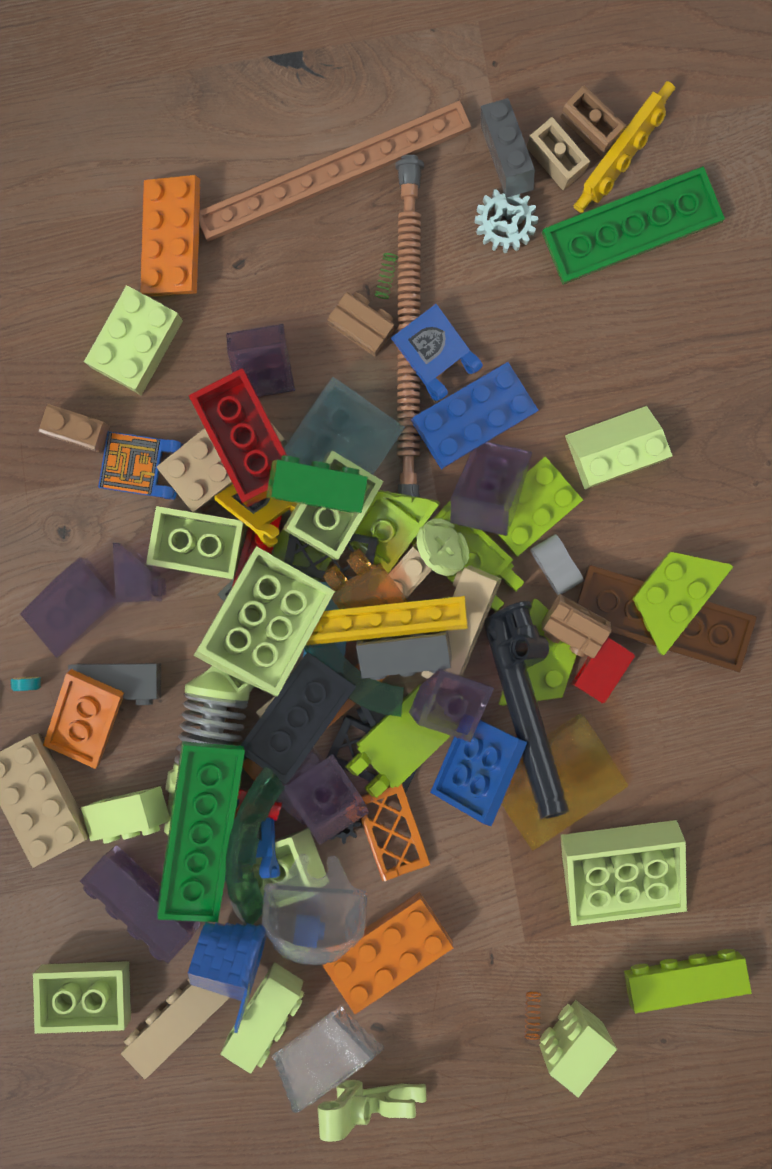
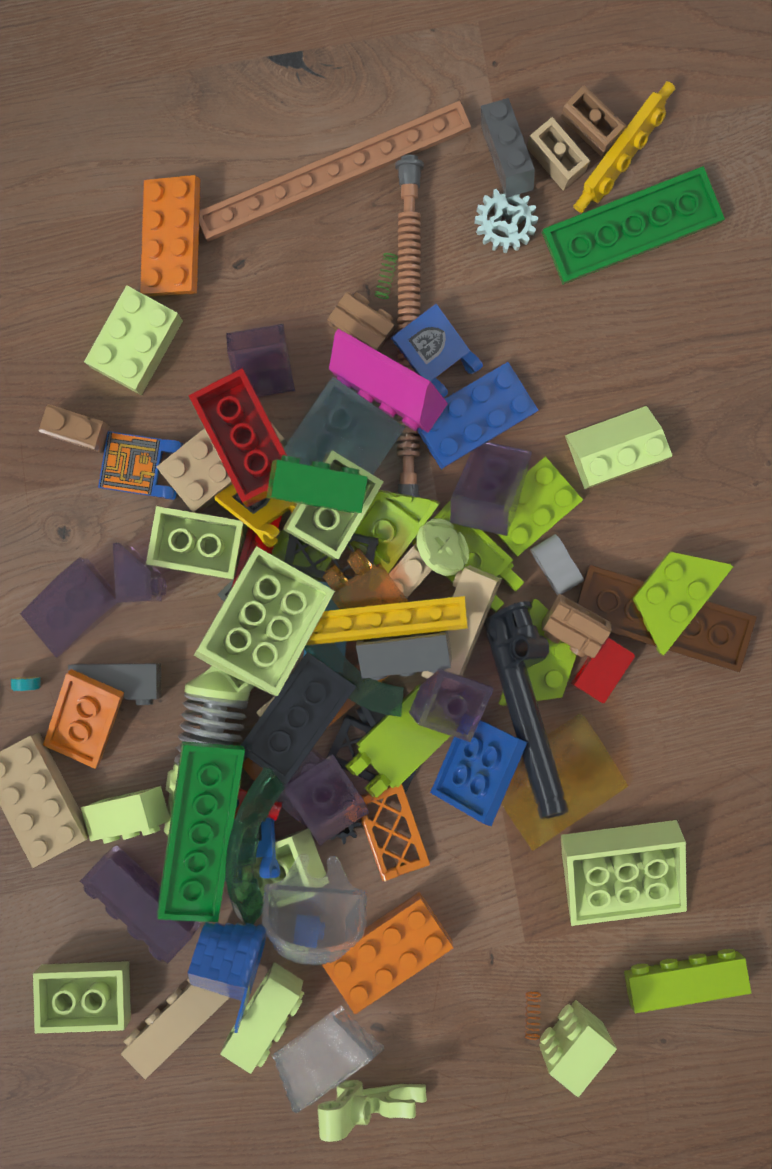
(386, 382): none -> dark pink slope

